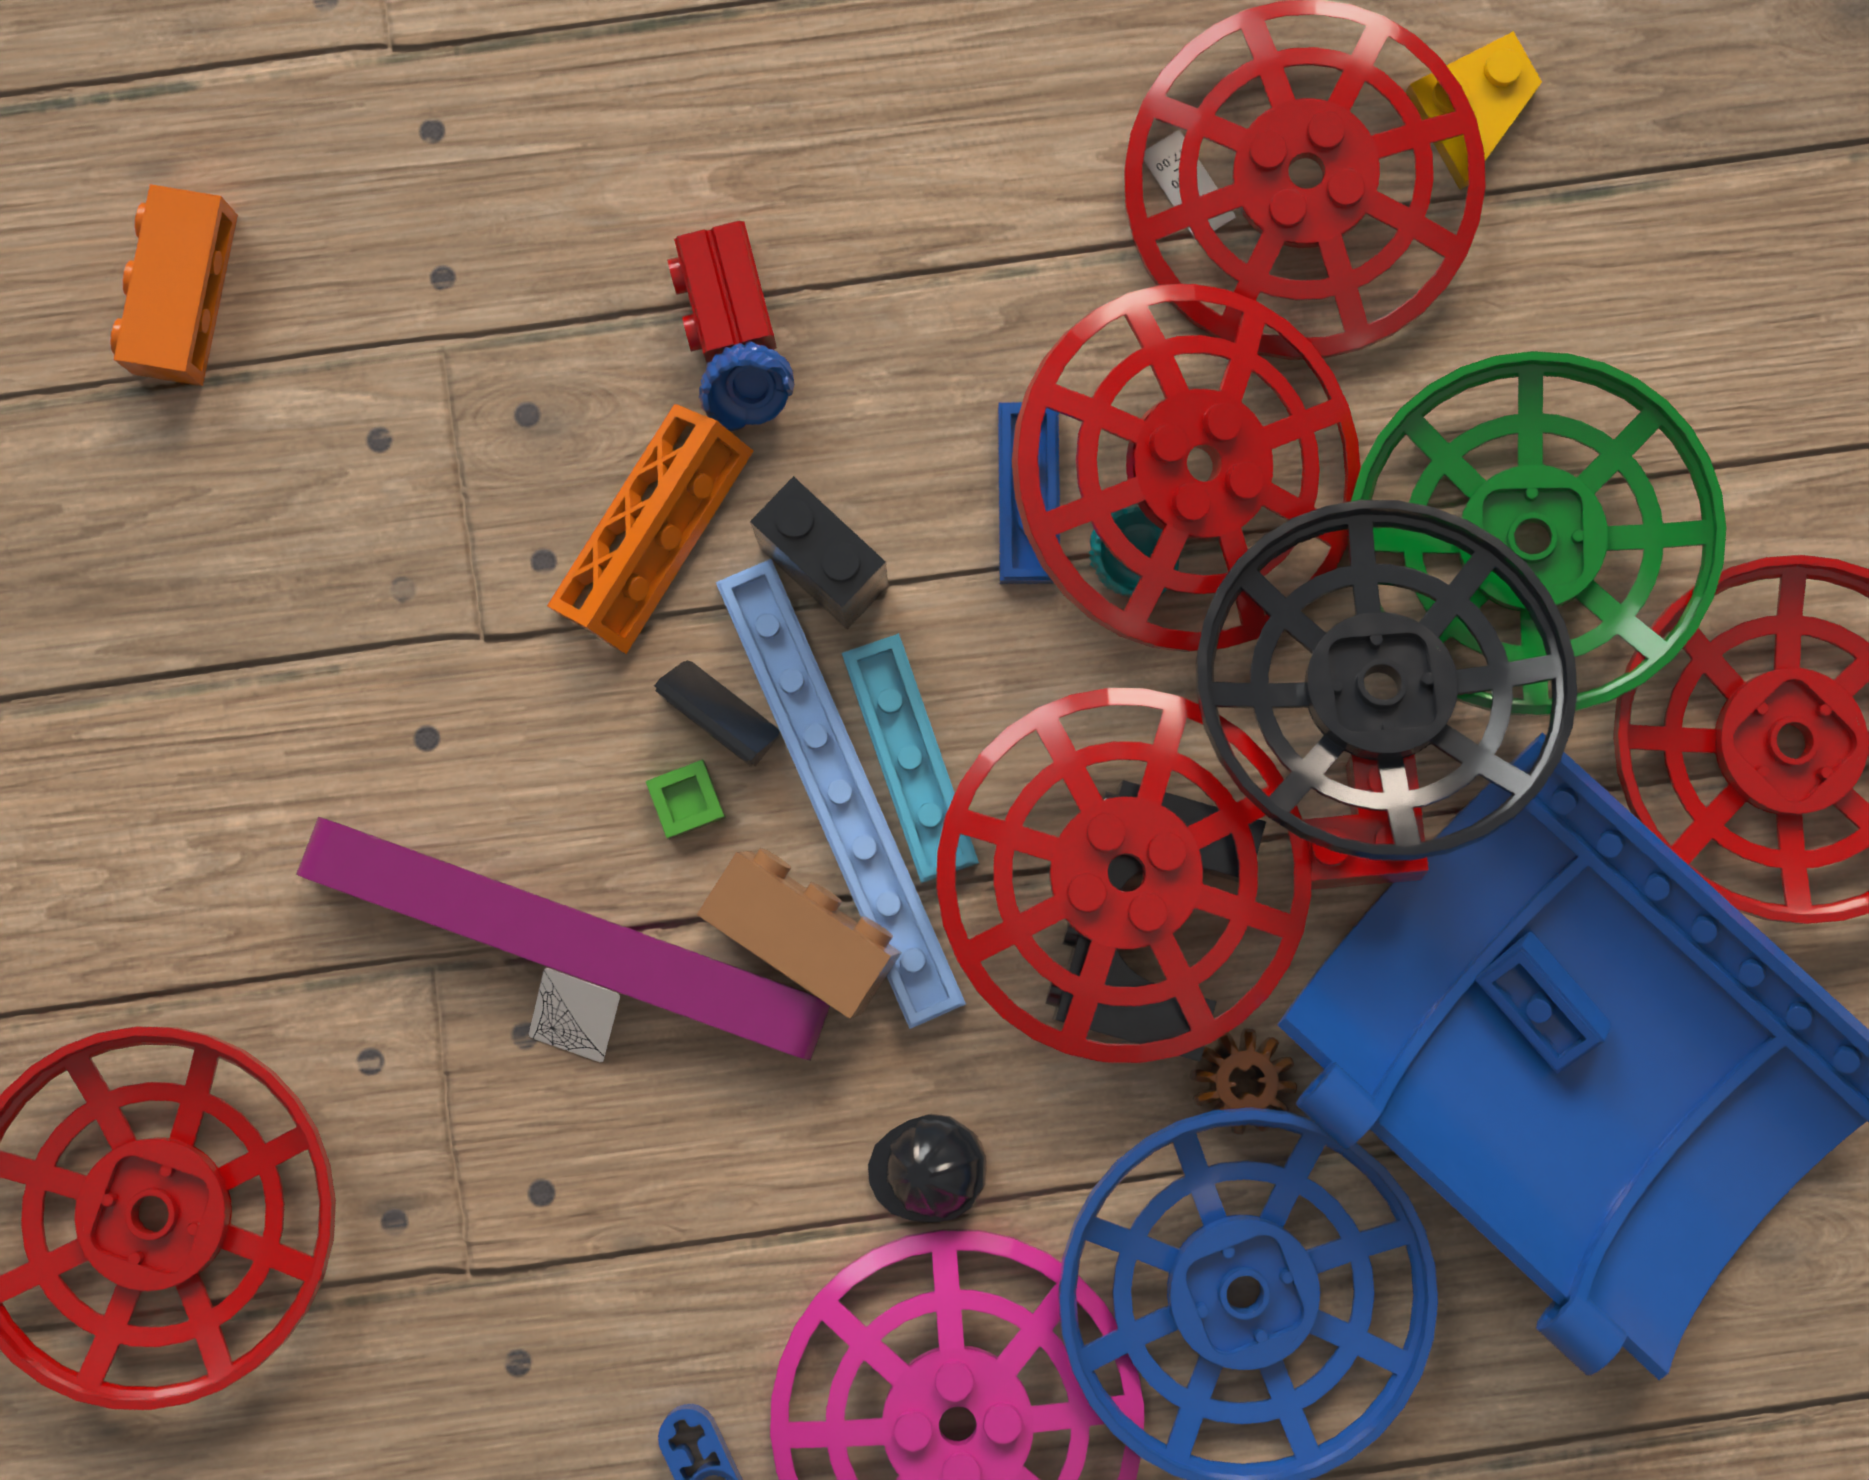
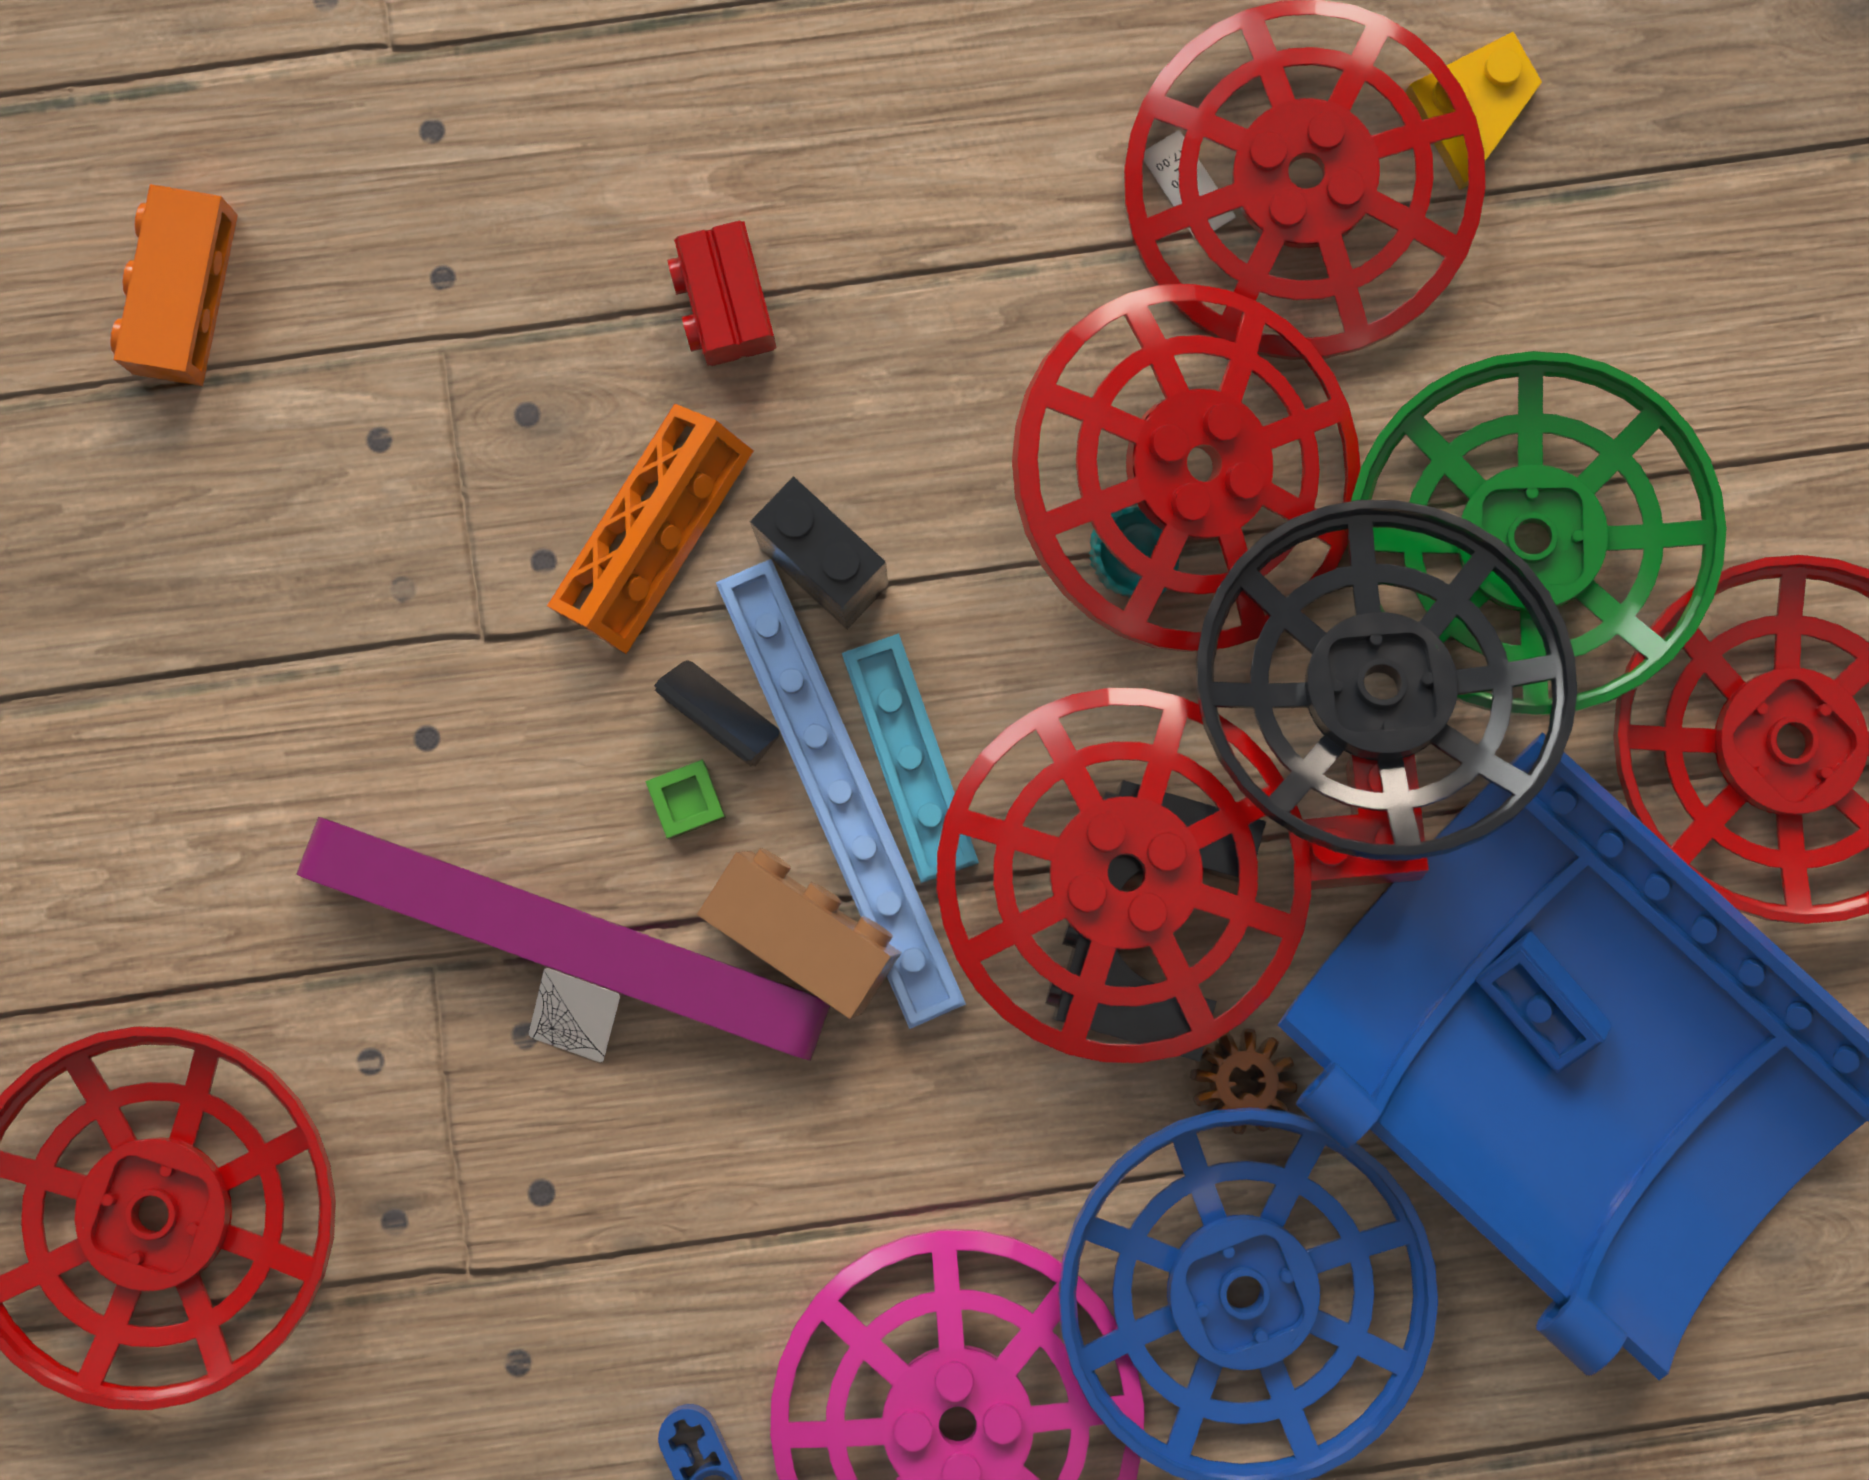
(746, 385): blue hair -> none
(928, 1169): black piece -> none
(1016, 556): blue tile -> none

